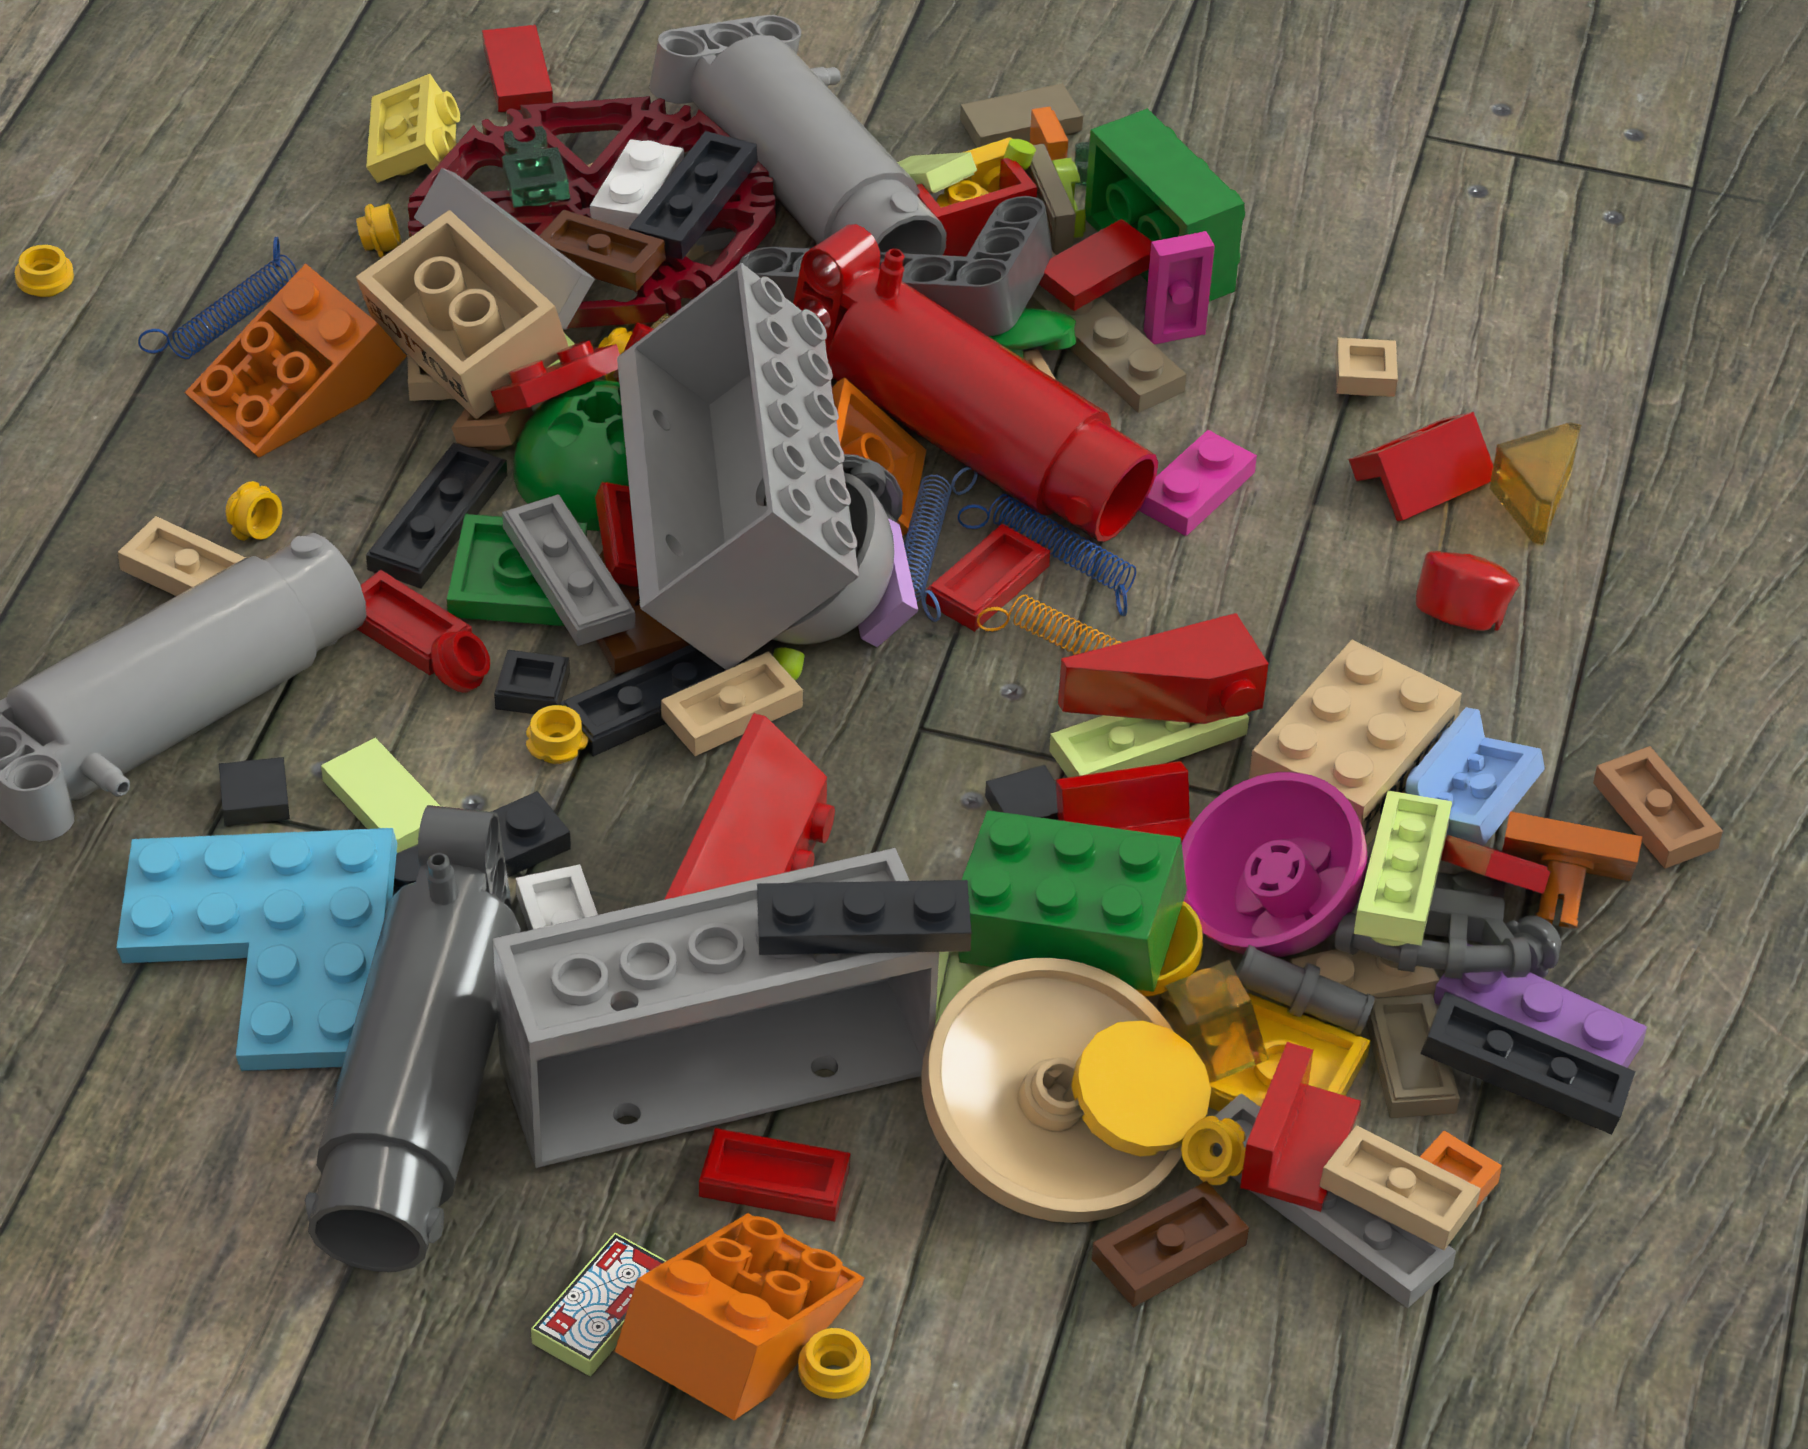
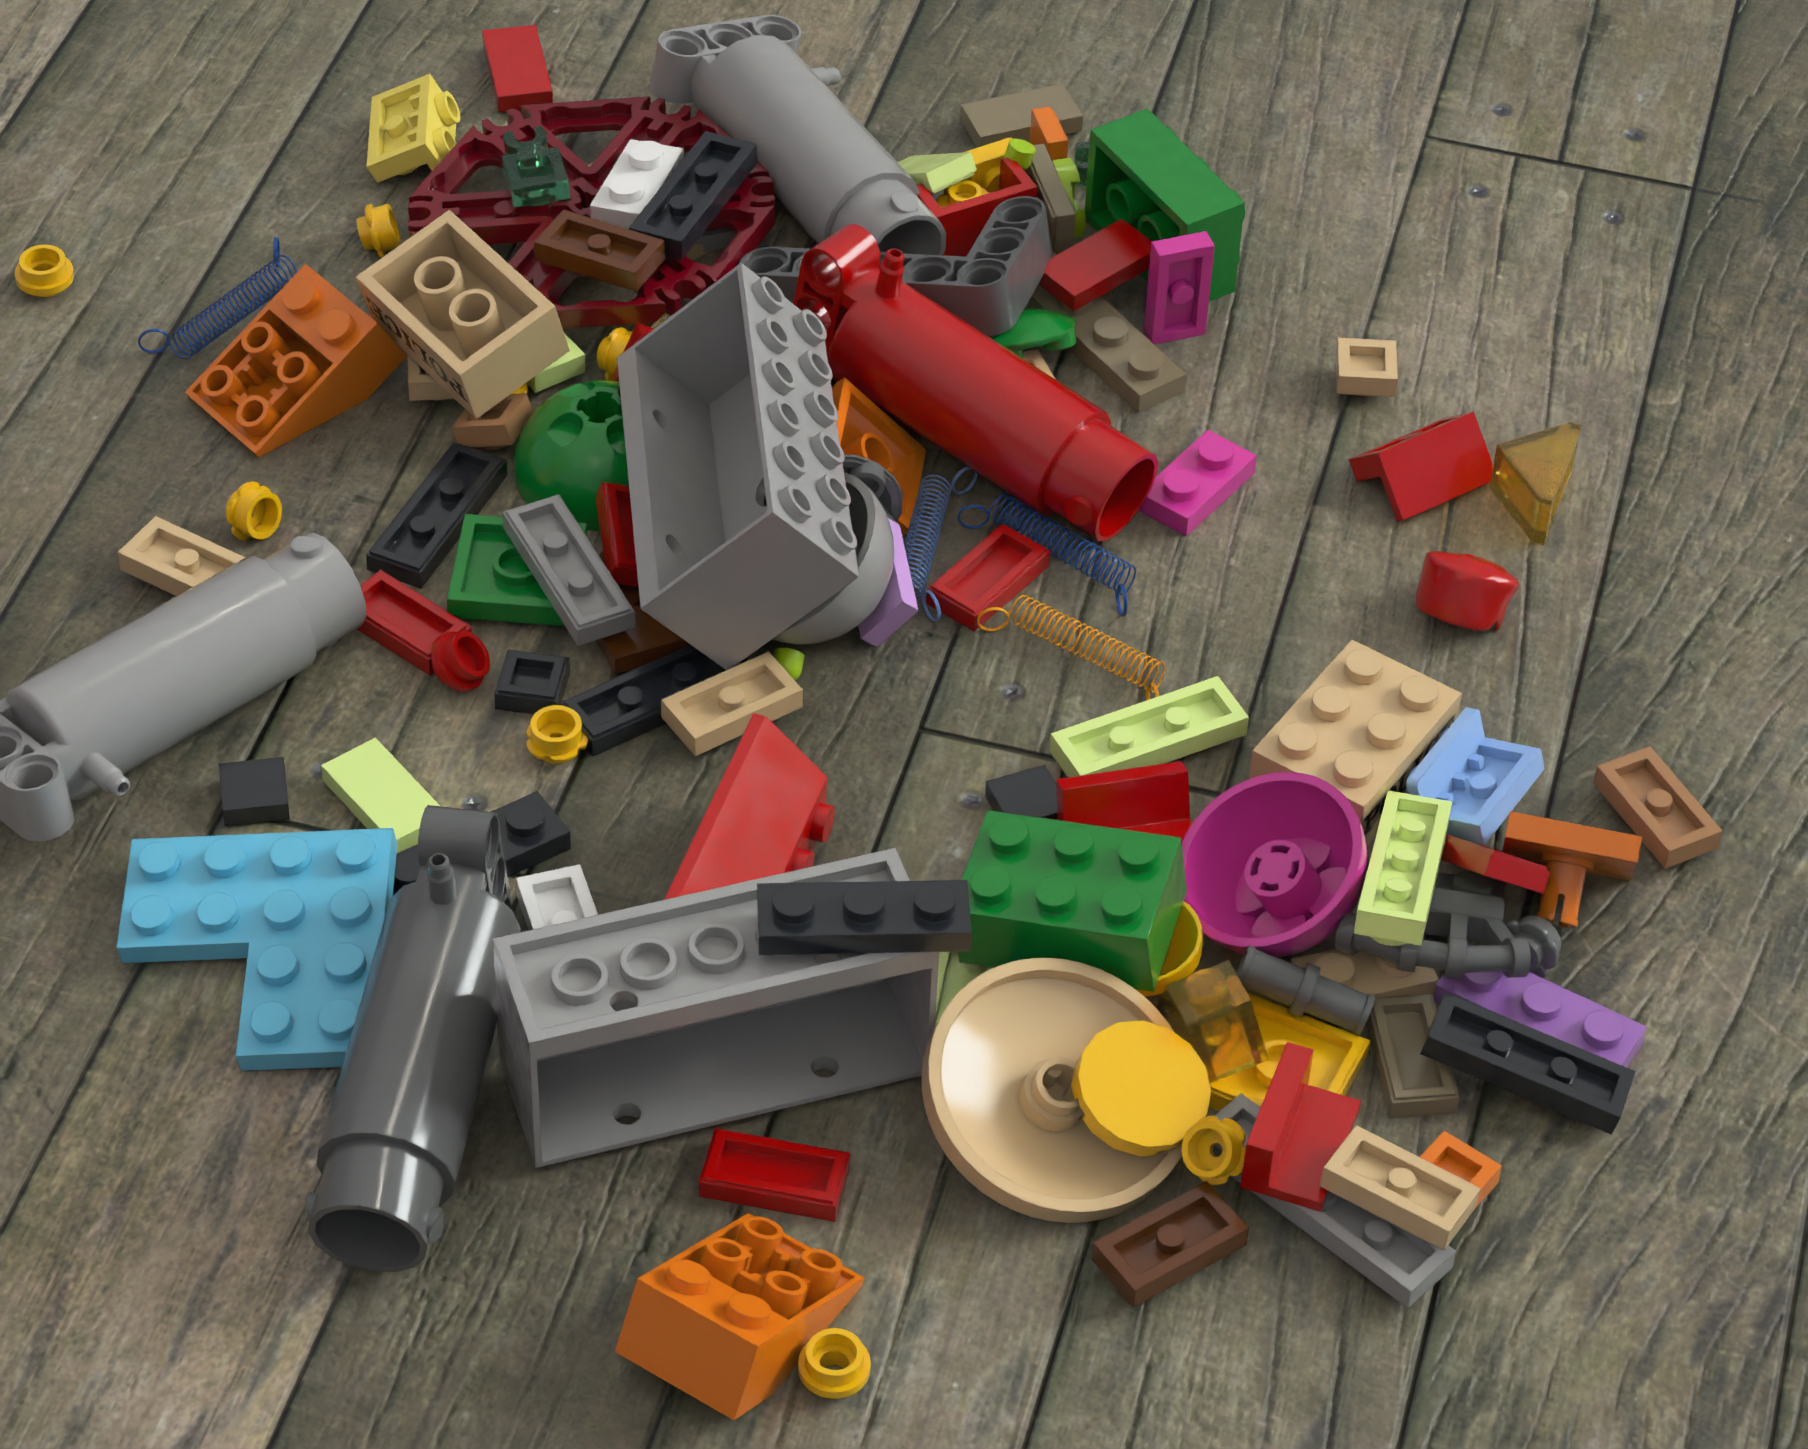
(525, 251): light grey tile -> none
(536, 383): red plate -> none
(590, 1312): tile -> none
(1173, 675): red slope -> none

